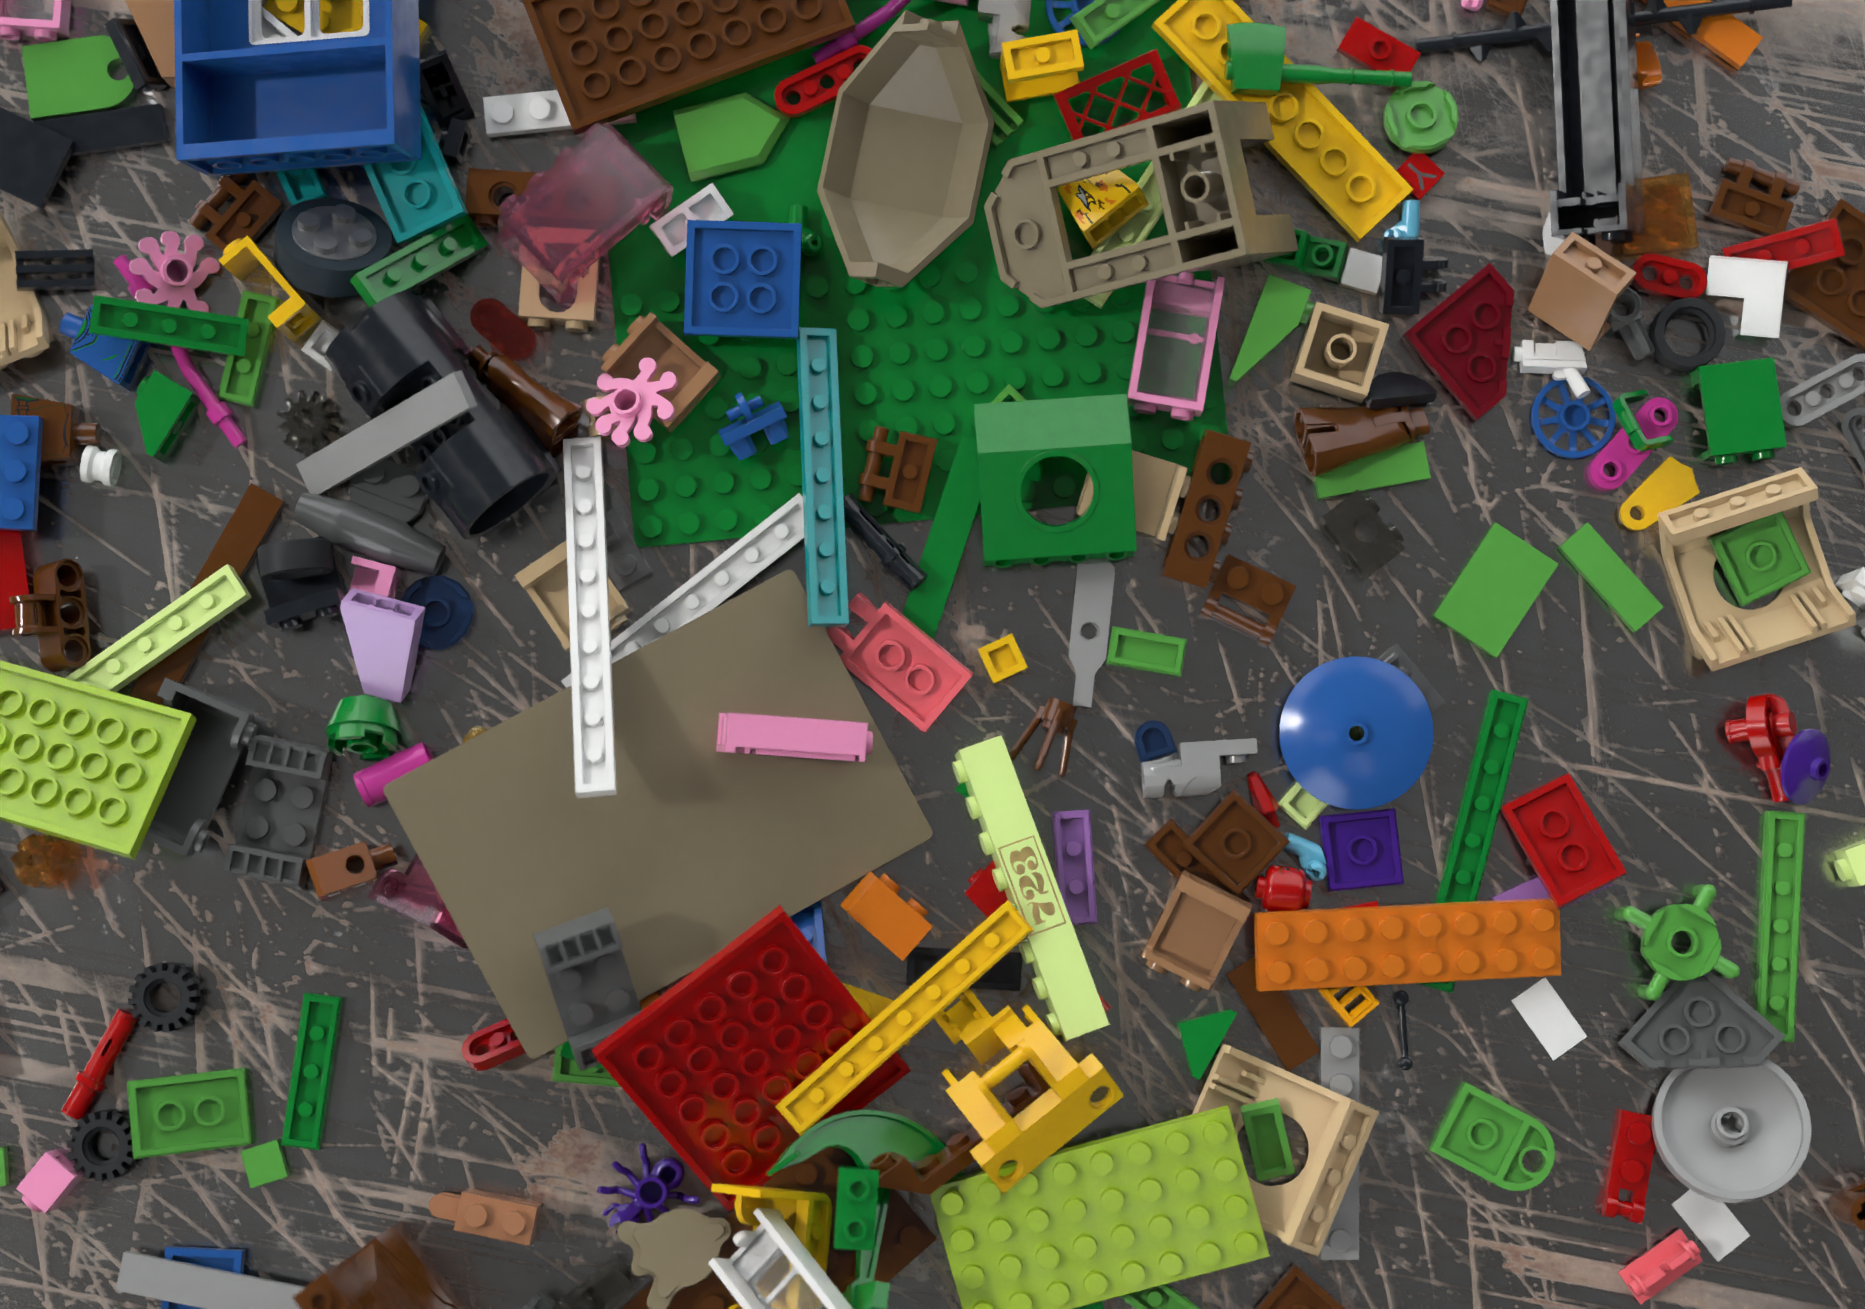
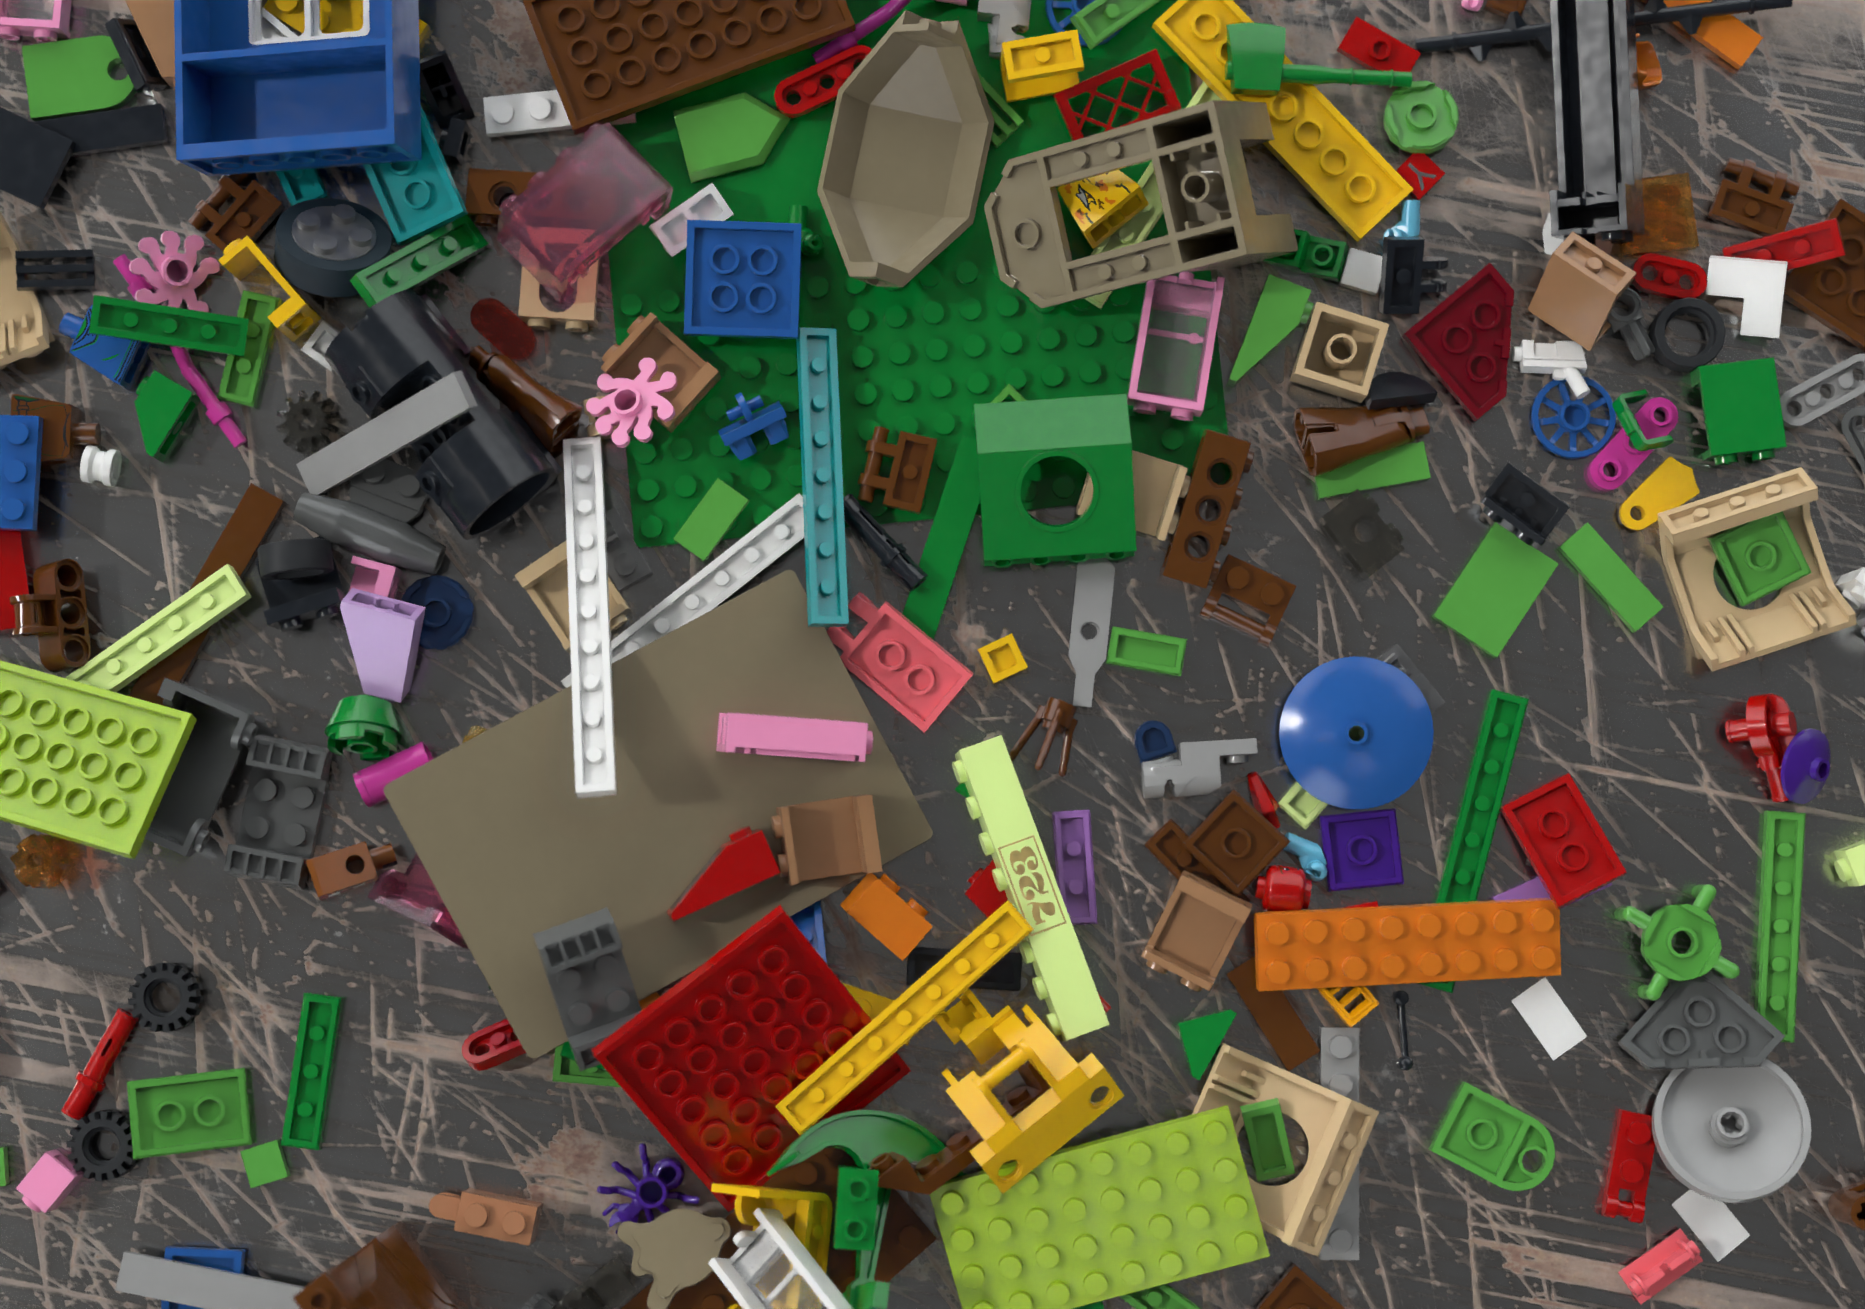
(711, 520): none -> bright green tile
(731, 869): none -> red slope
(827, 838): none -> medium nougat panel
(1523, 504): none -> black bracket

